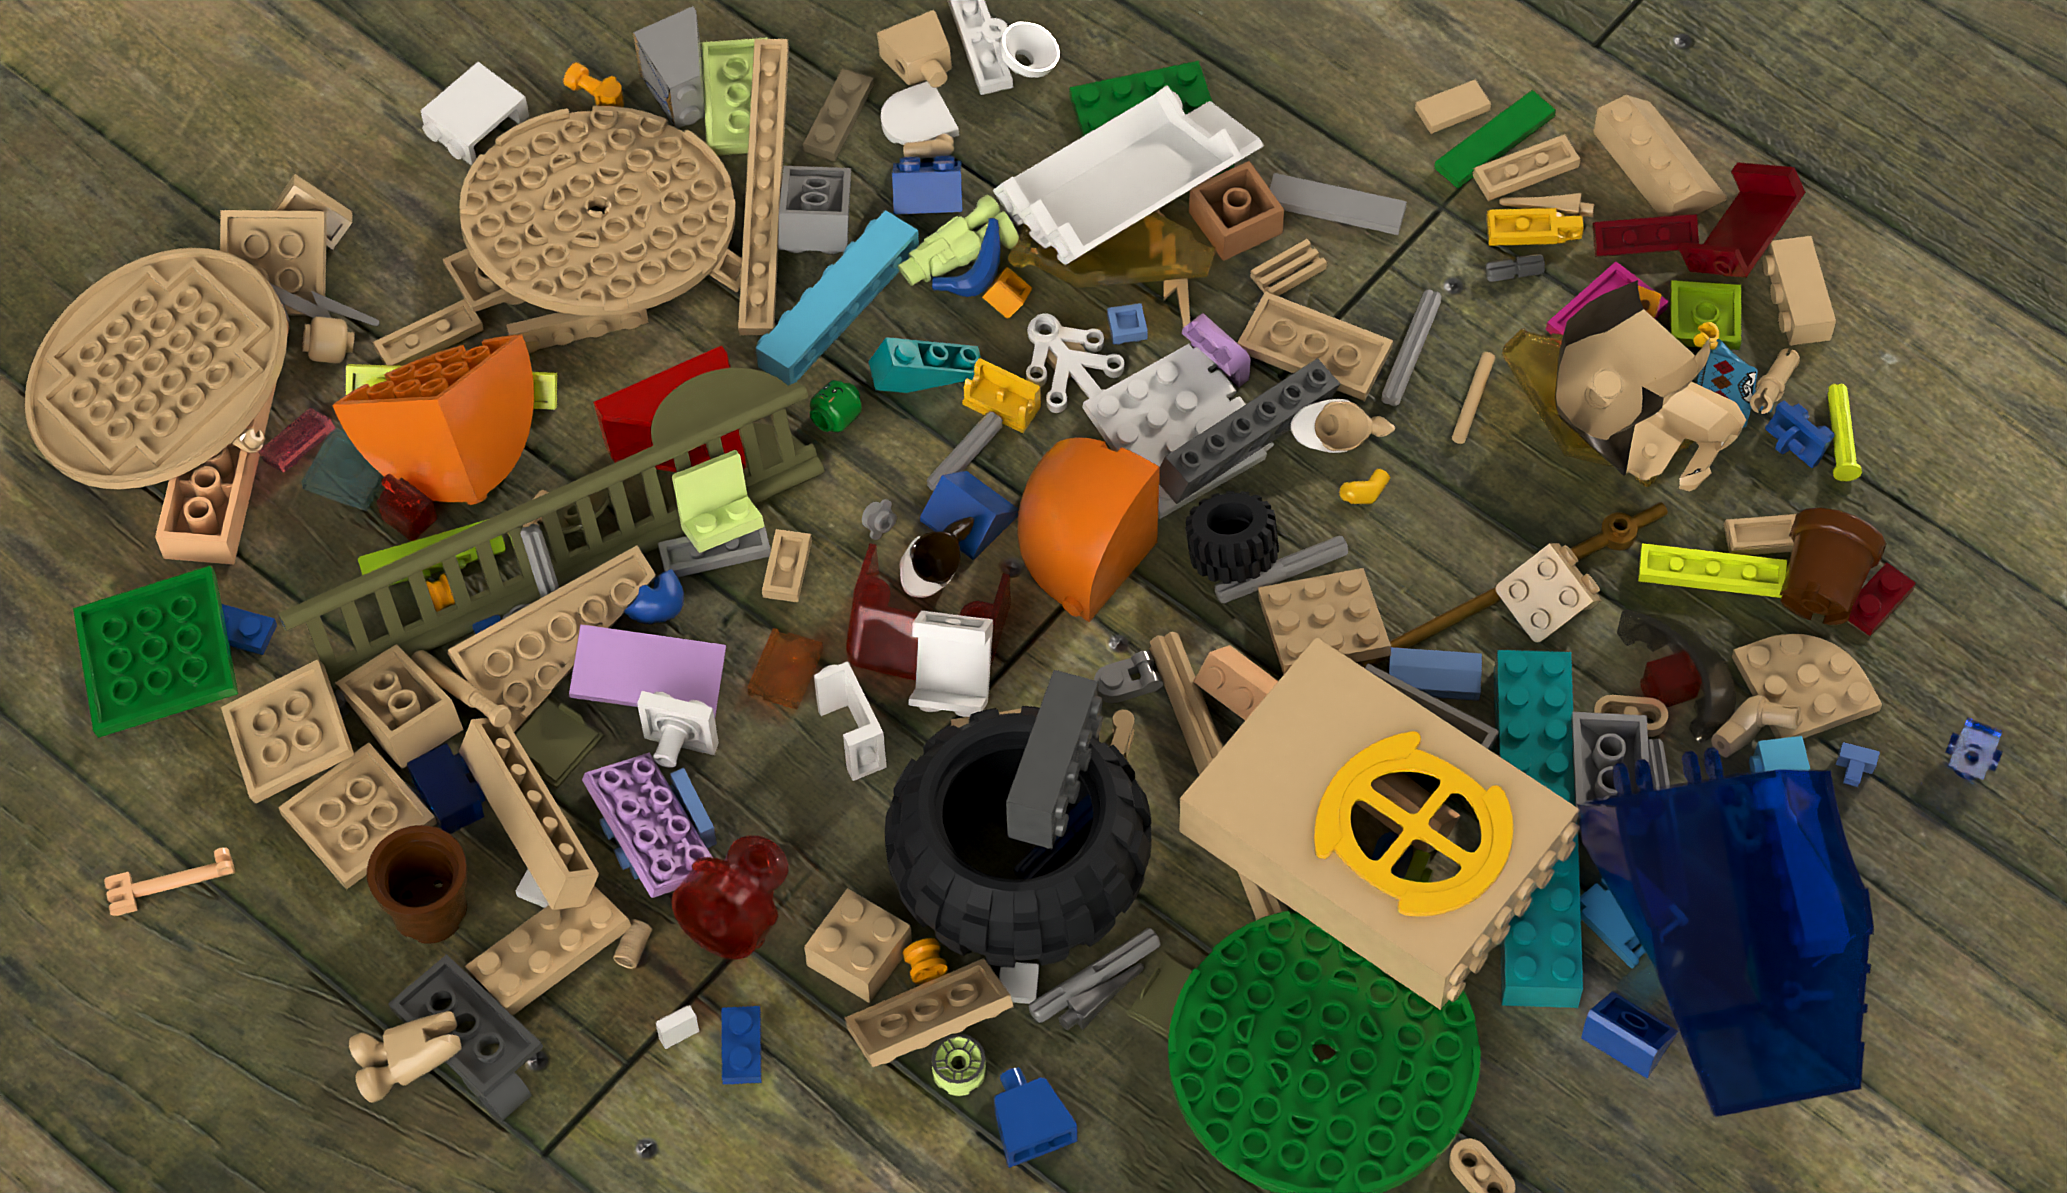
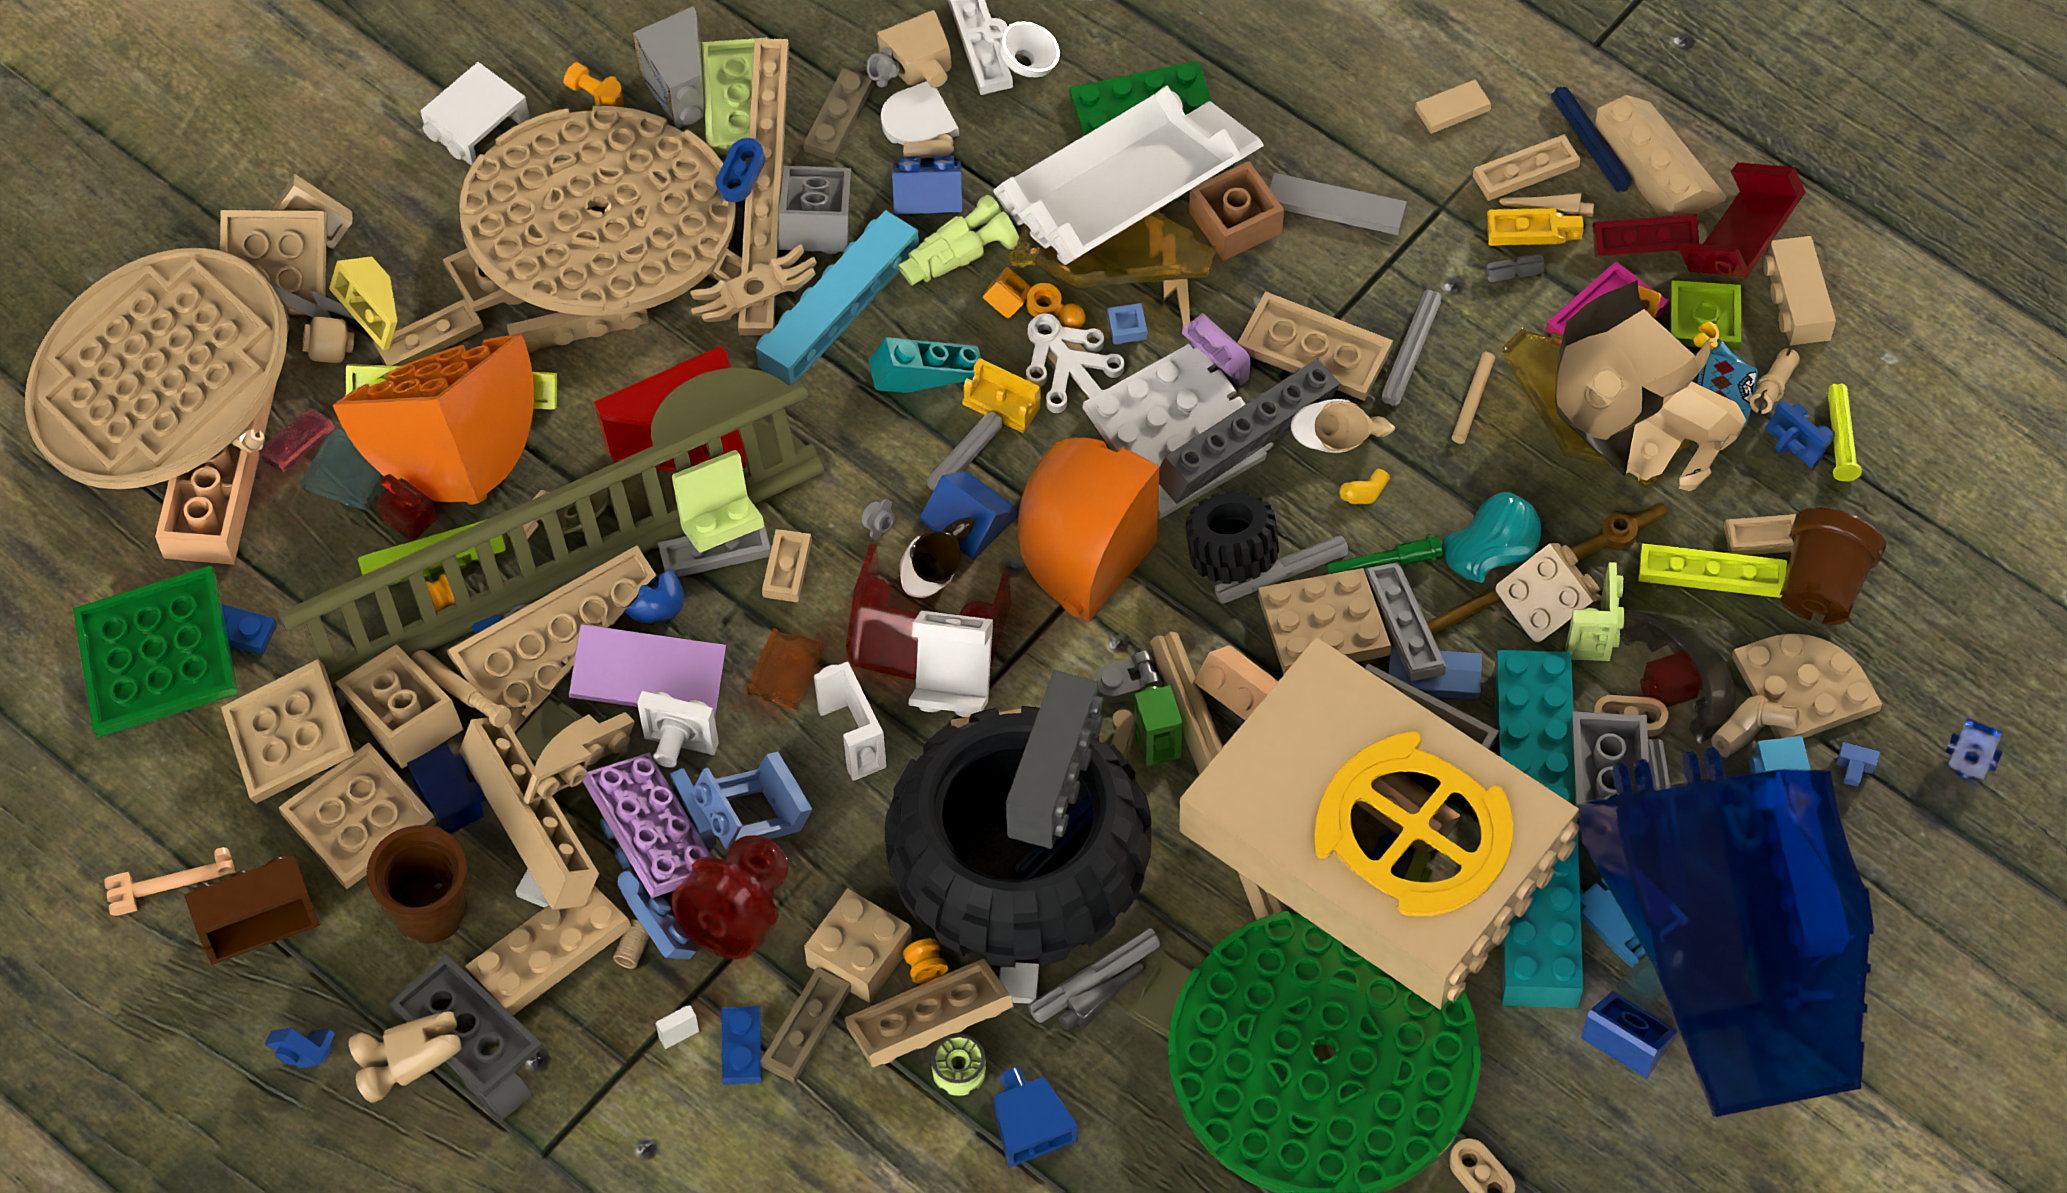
(251, 909): none -> reddish brown piece
(298, 1050): none -> blue bracket
(368, 296): none -> light yellow slope
(539, 559): light grey axle -> none
(572, 750): none -> tan slope
(656, 918): none -> medium blue hinge
(740, 173): none -> blue plate
(771, 275): none -> tan piece
(777, 785): none -> medium blue panel
(805, 1025): none -> dark tan plate
(835, 406): green head -> none
(882, 67): none -> light grey plate
(982, 272): blue piece -> none
(1069, 315): none -> light orange plate
(1157, 725): none -> bright green brick
(1284, 265): tan tile -> none
(1403, 553): none -> green pin
(1405, 622): none -> light grey tile
(1495, 138): green tile -> none
(1499, 535): none -> teal piece
(1591, 139): none -> dark blue axle
(1594, 631): none -> yellowish green bracket
(1880, 598): dark red plate -> none

